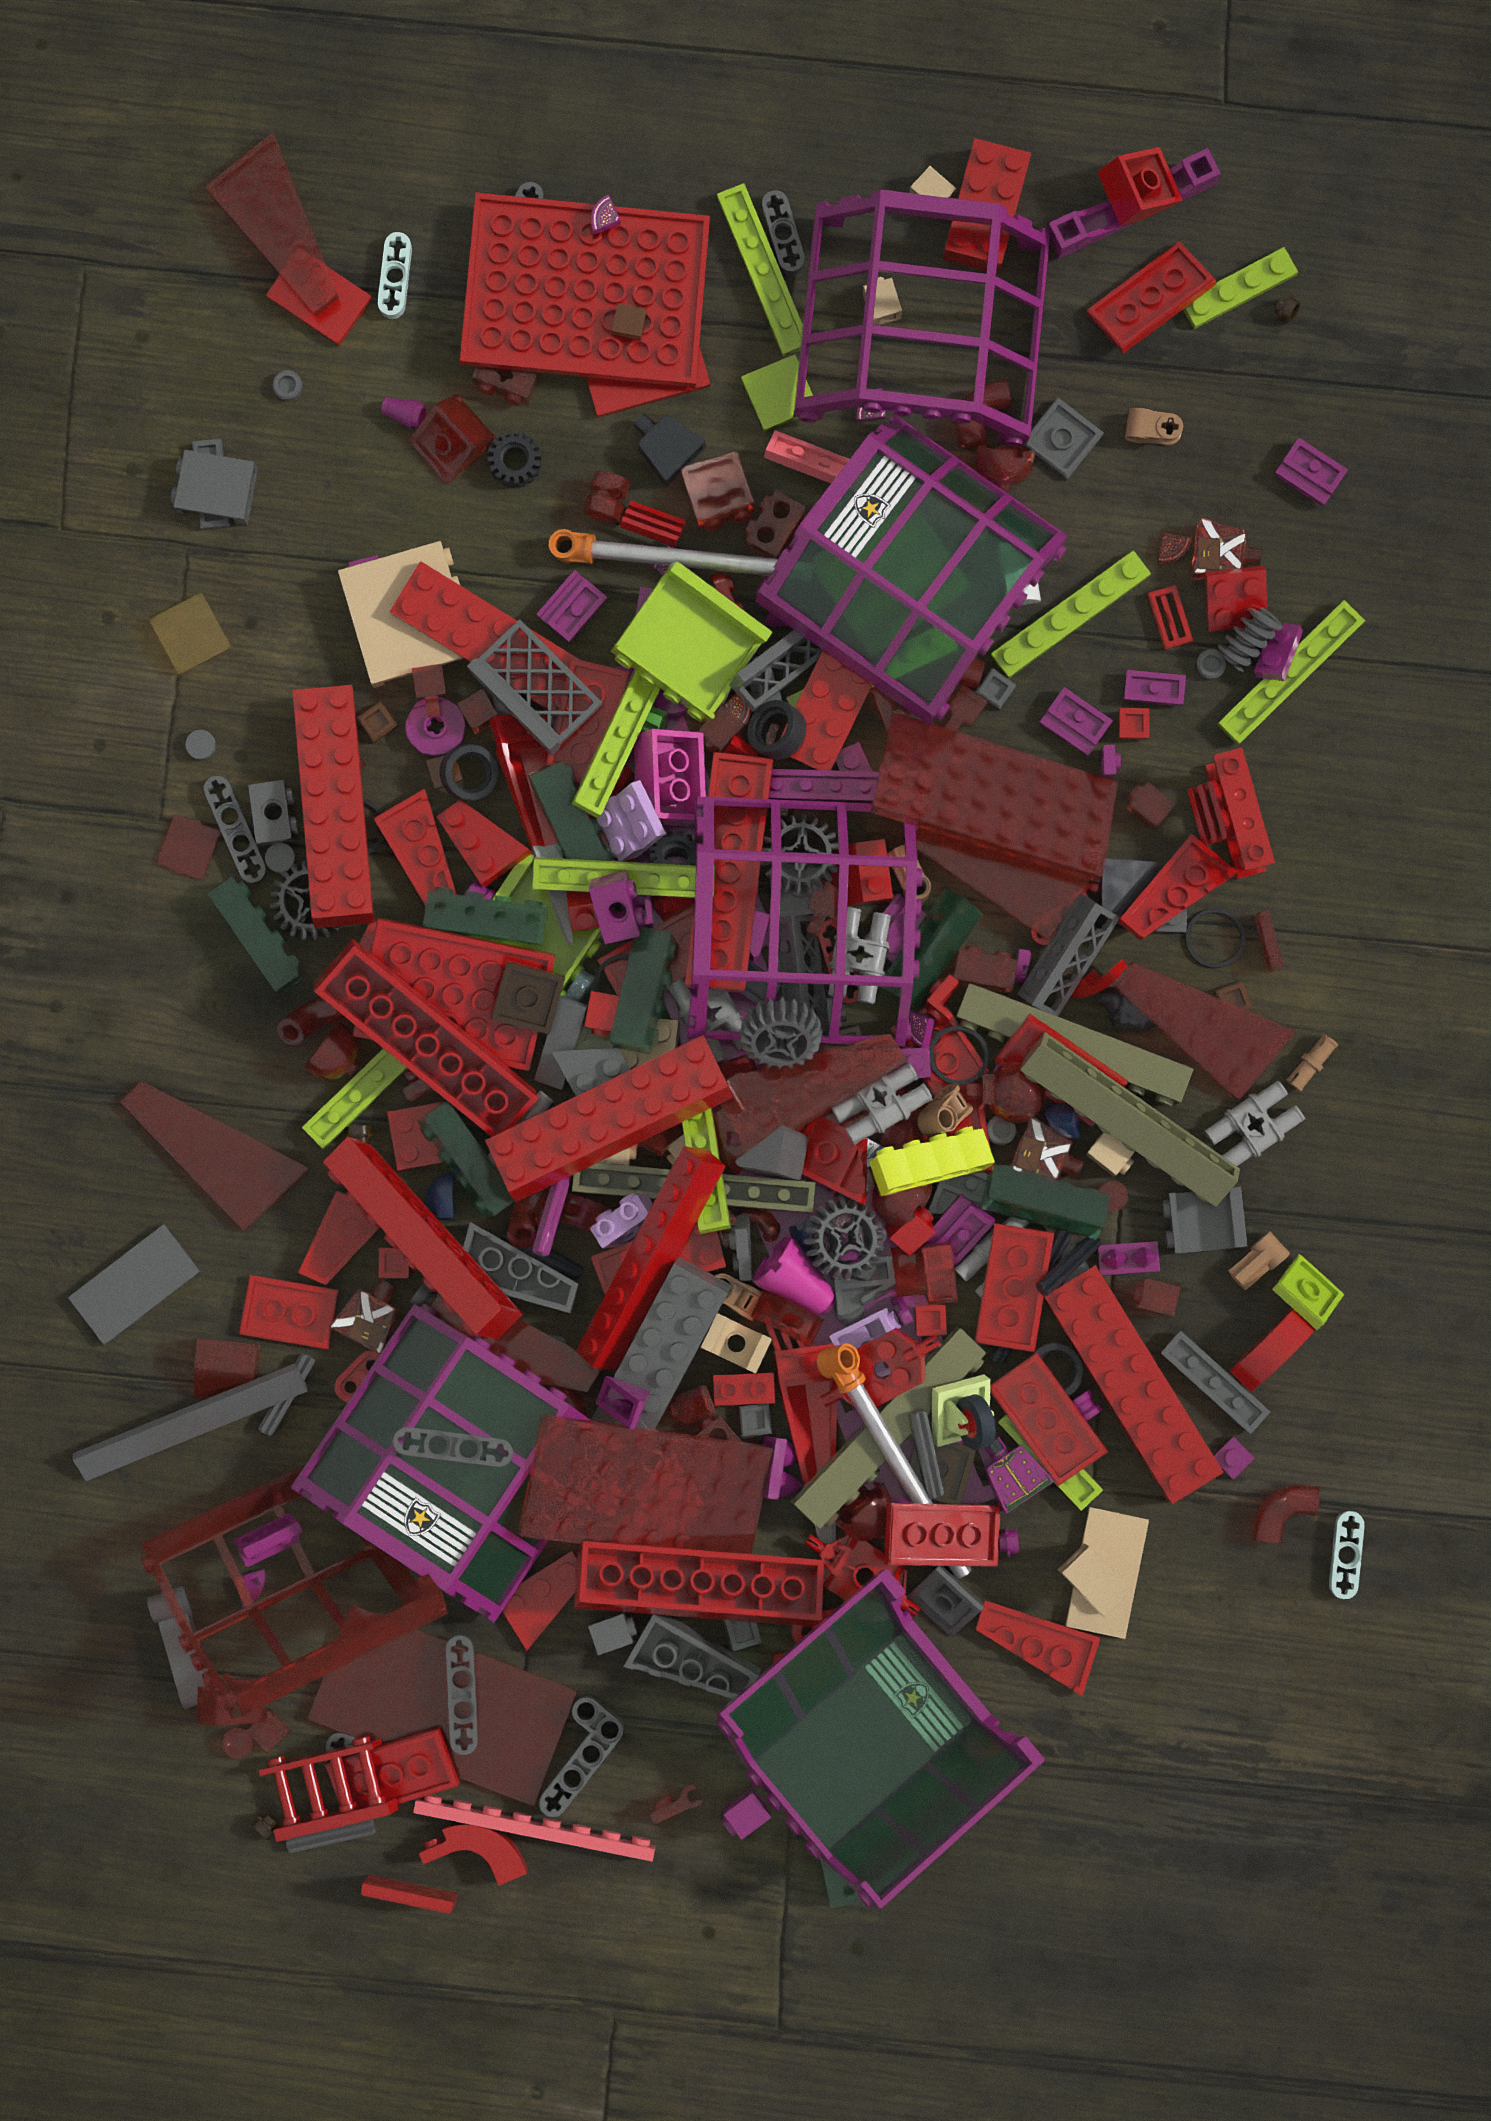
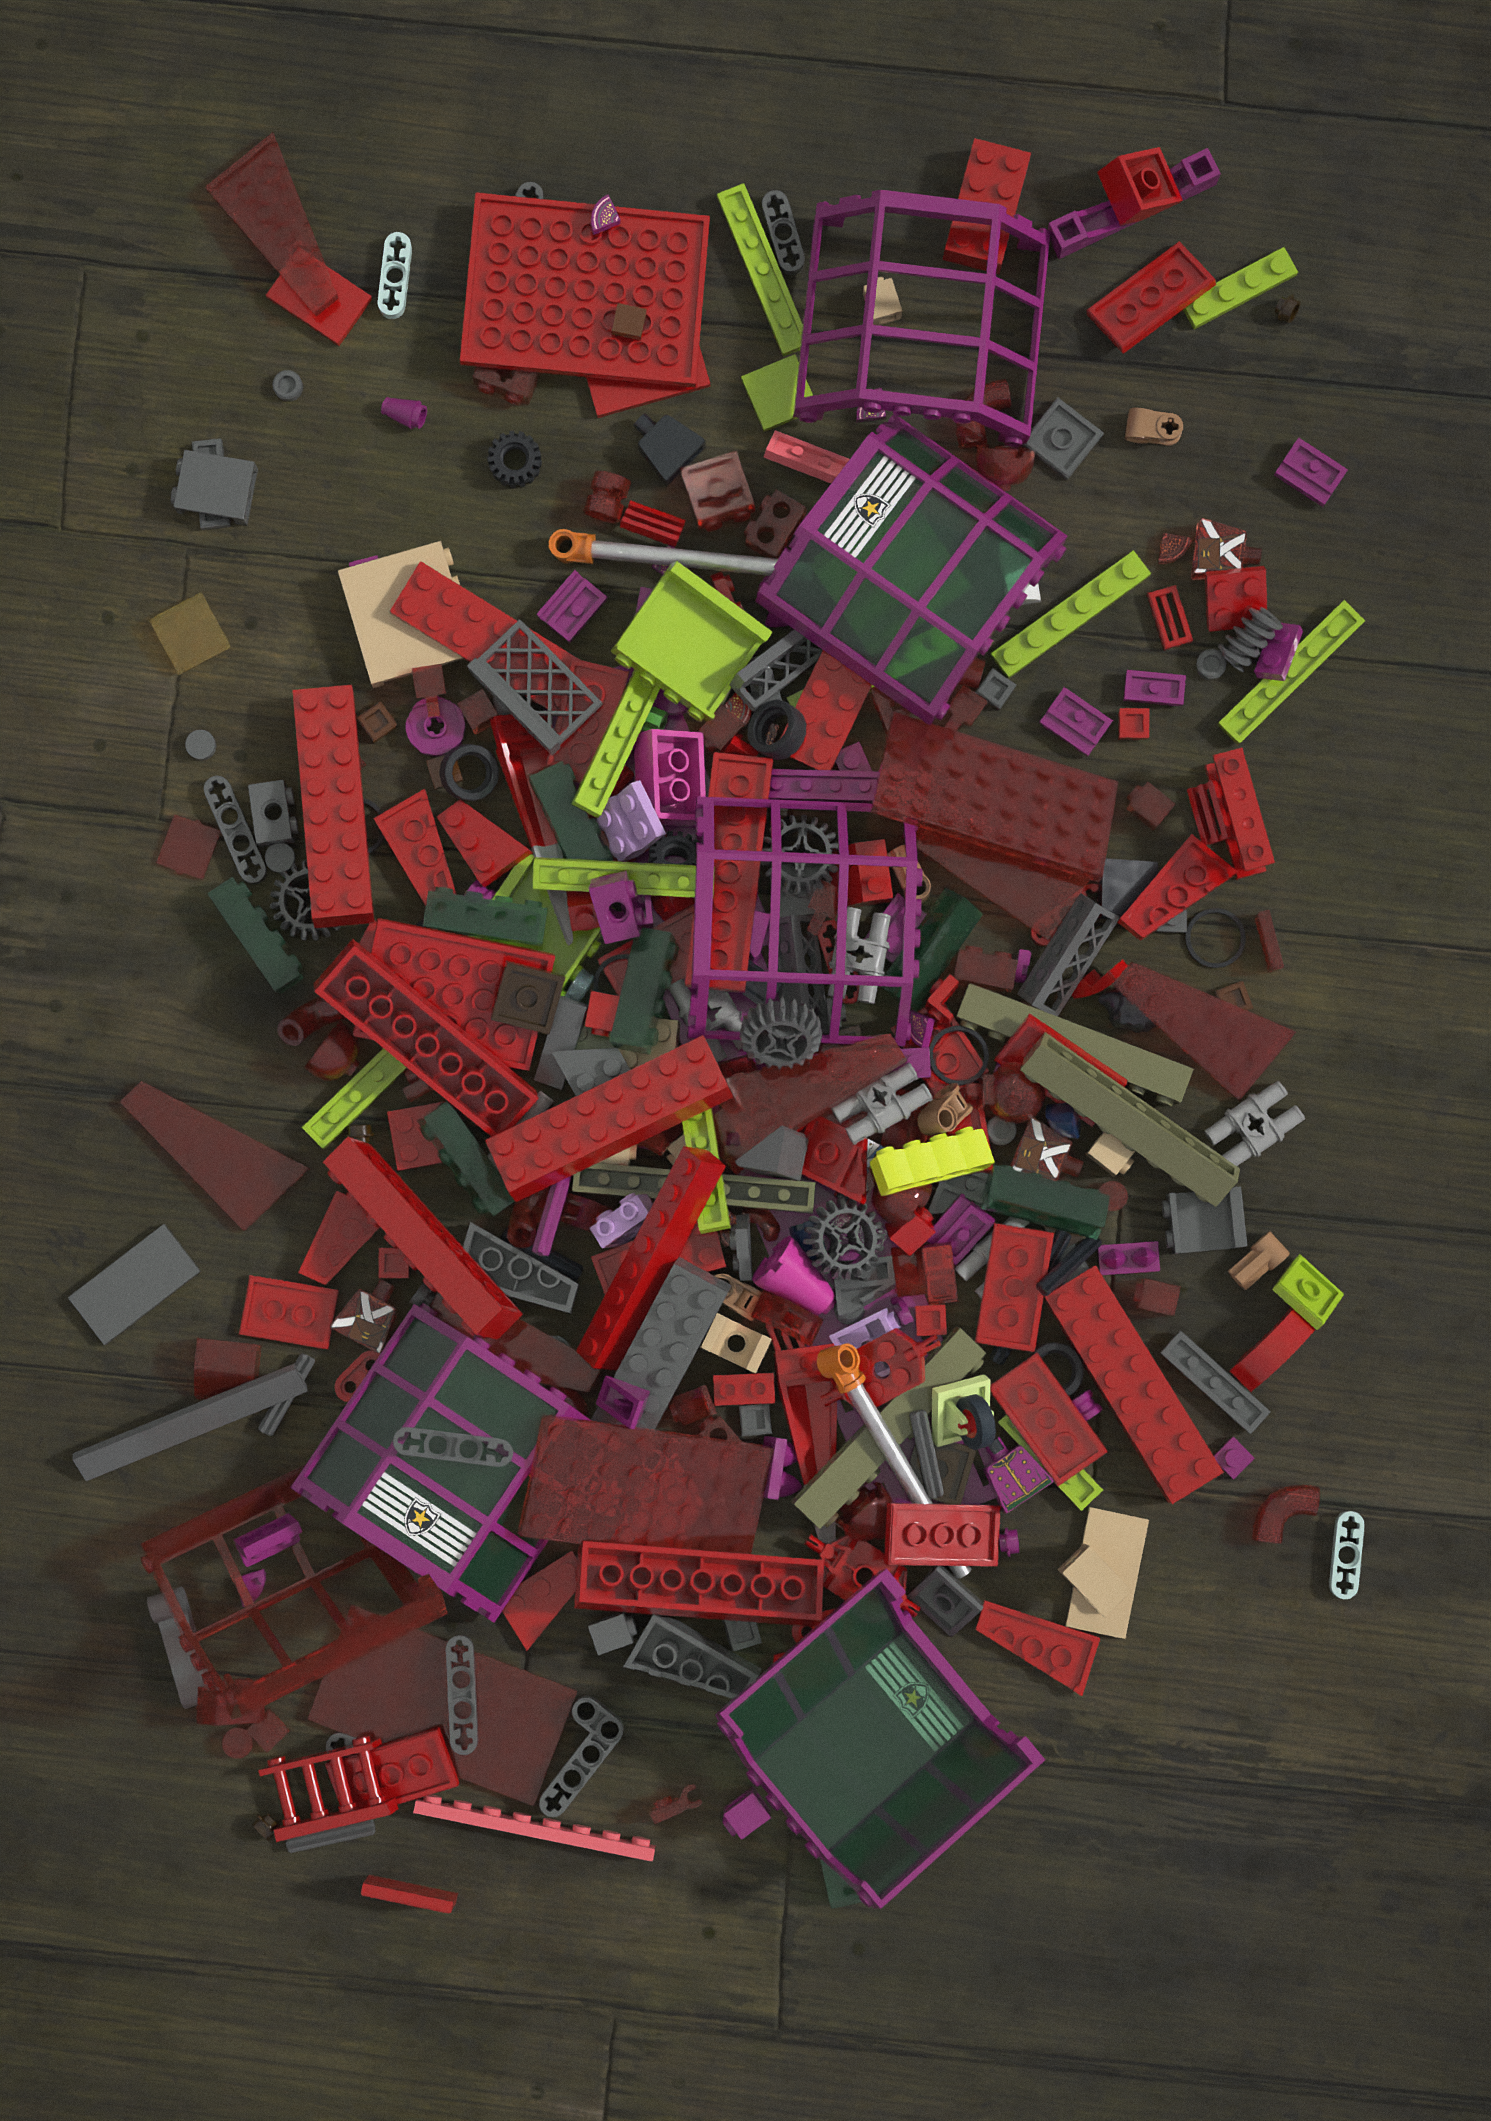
(441, 1196): dark blue brick -> none
(451, 438): clear red slope -> none
(491, 1844): red arch -> none
(933, 184): tan brick -> none
(1109, 761): magenta plate -> none
(1312, 1062): medium nougat pin -> none

